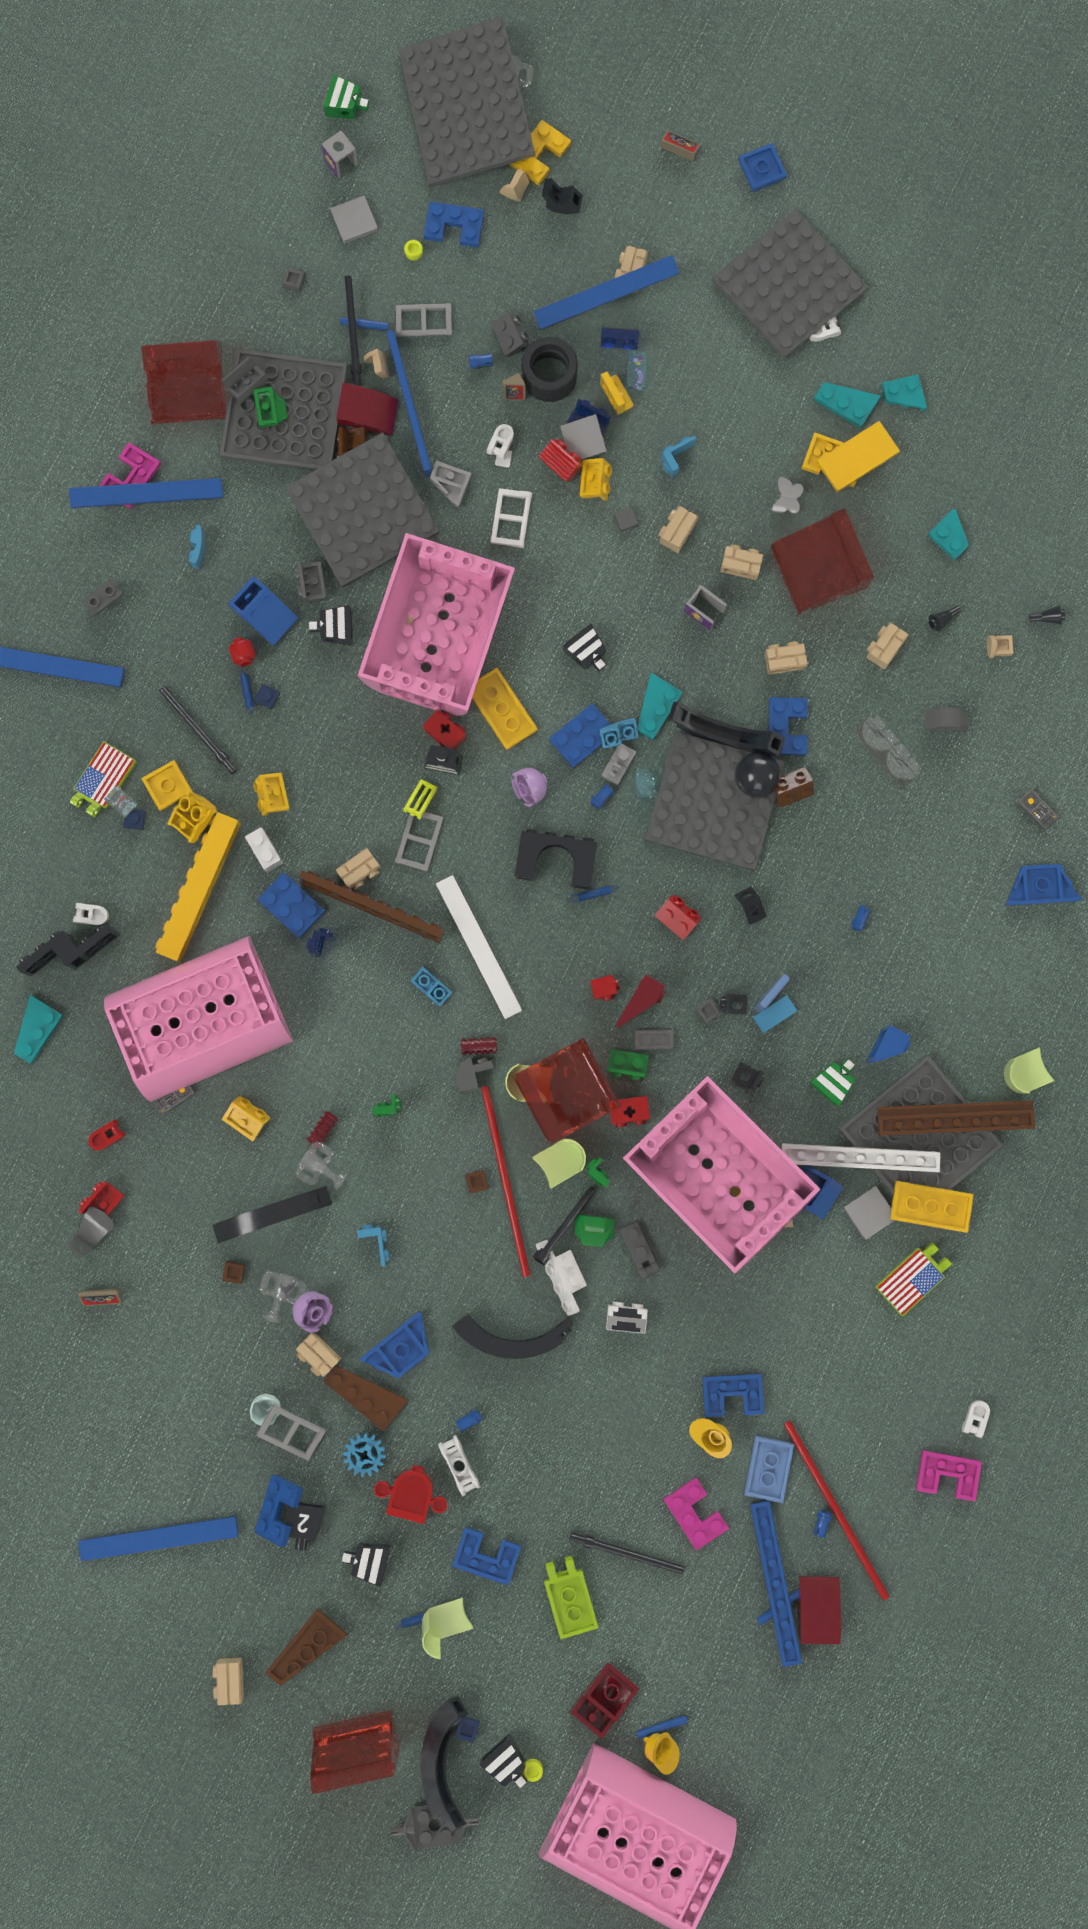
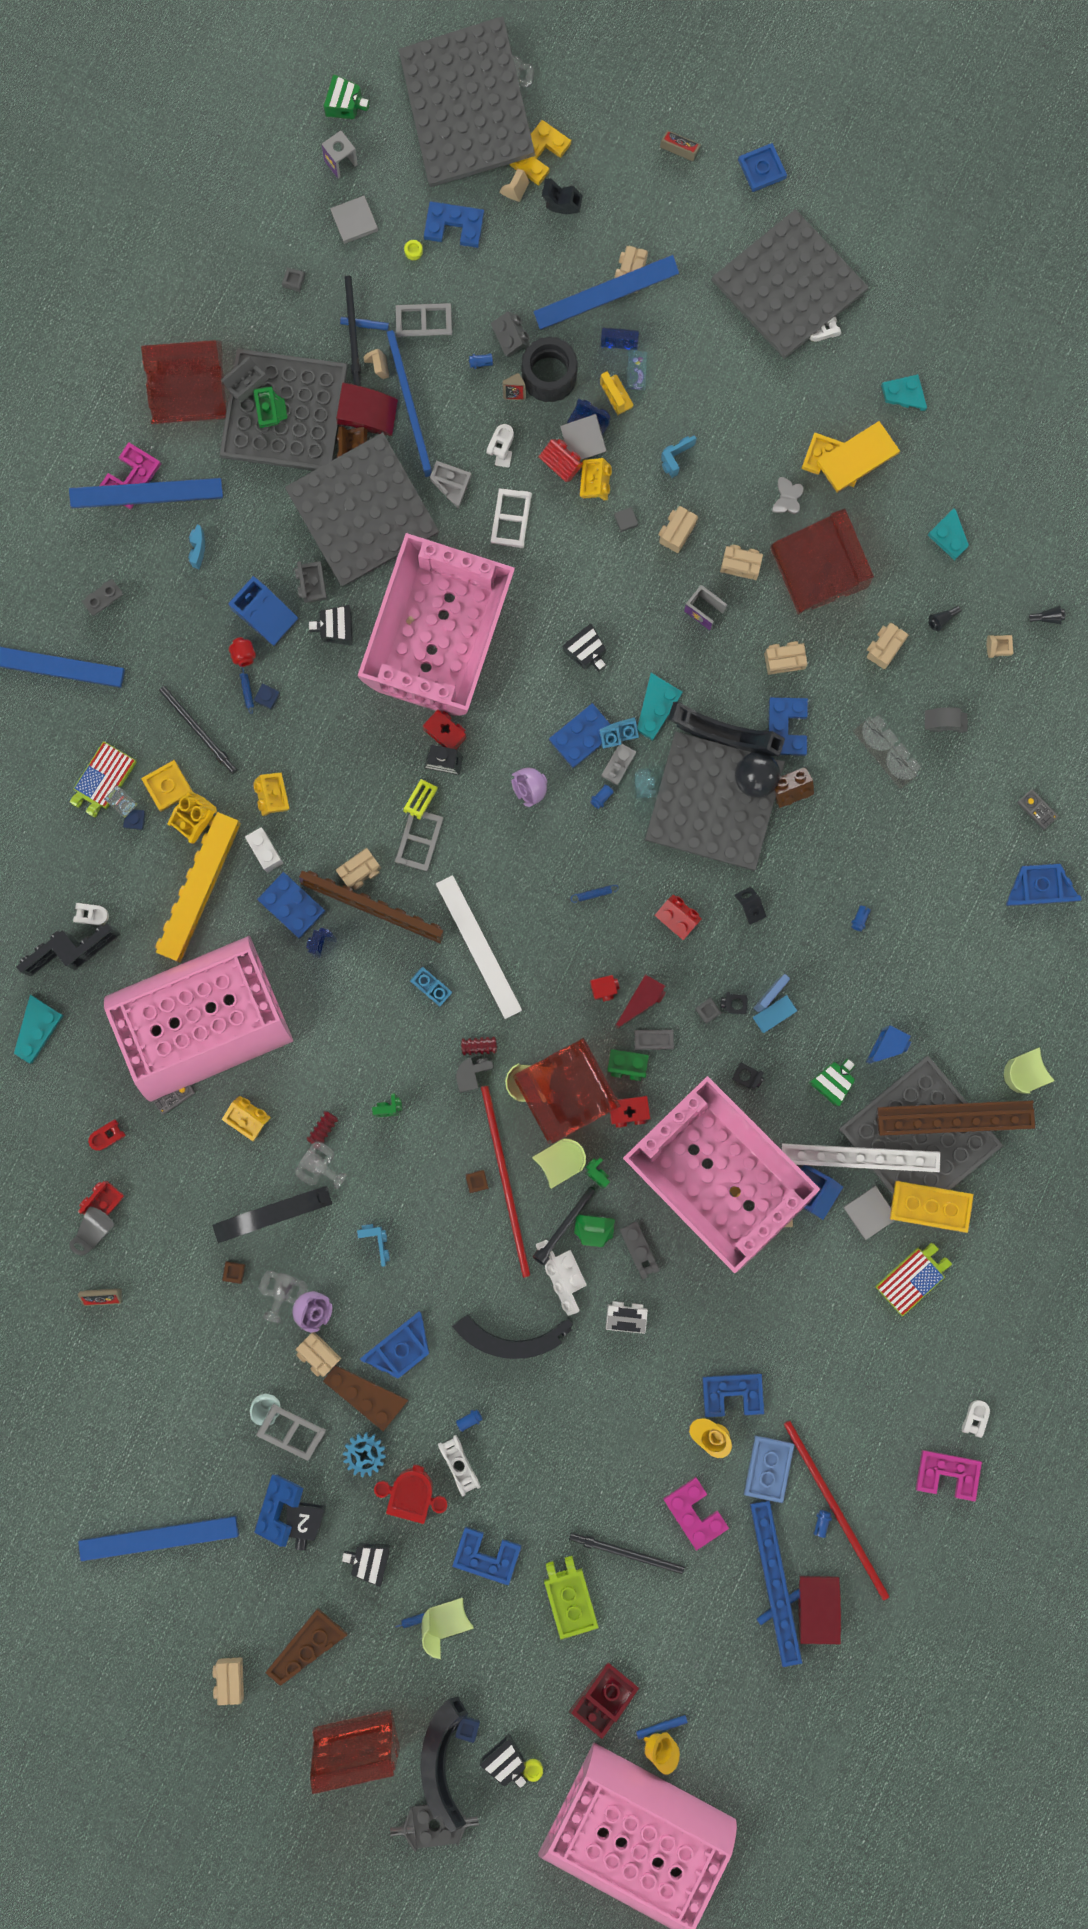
(502, 709): yellow tile -> none
(533, 844): black arch -> none
(847, 402): teal wing -> none

